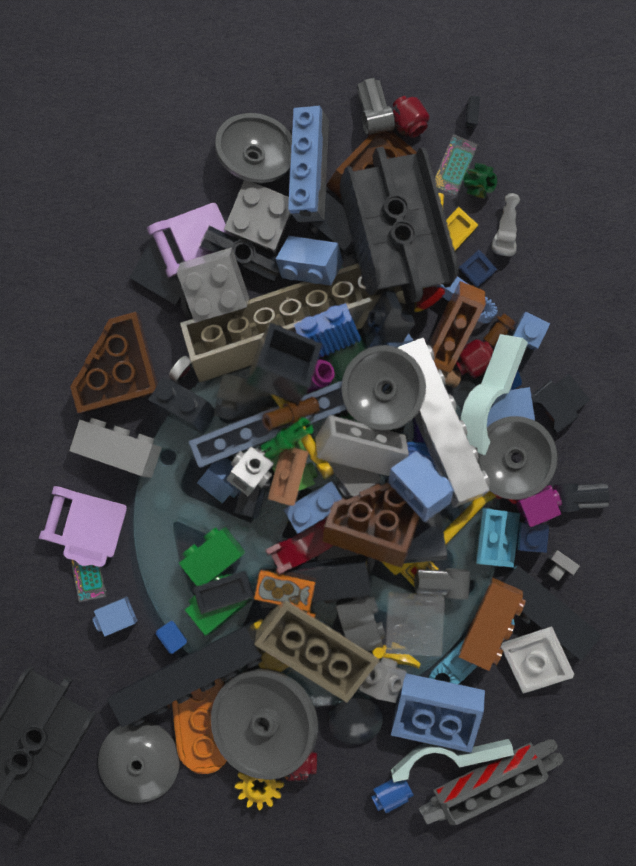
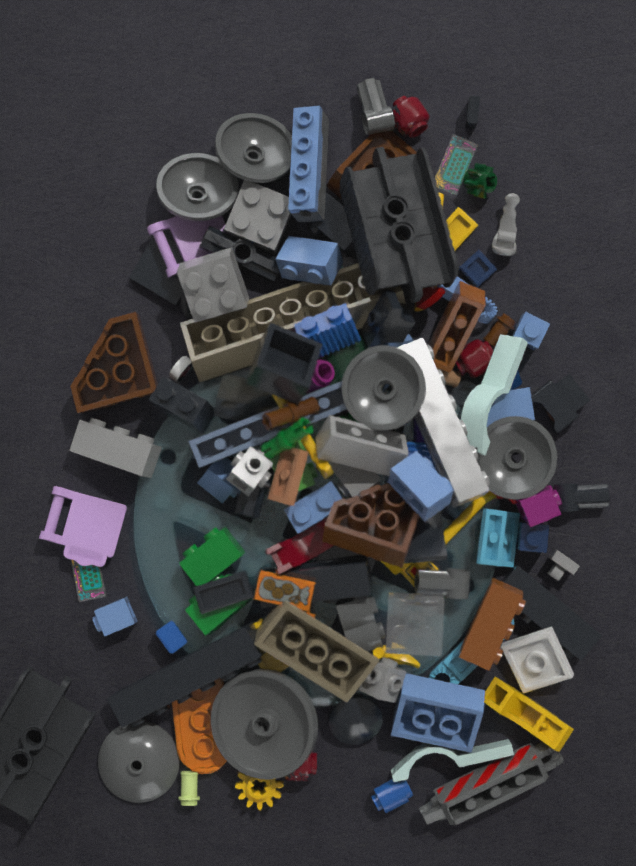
(189, 788): none -> yellowish green pin
(196, 187): none -> dark grey dish
(527, 714): none -> yellow arch

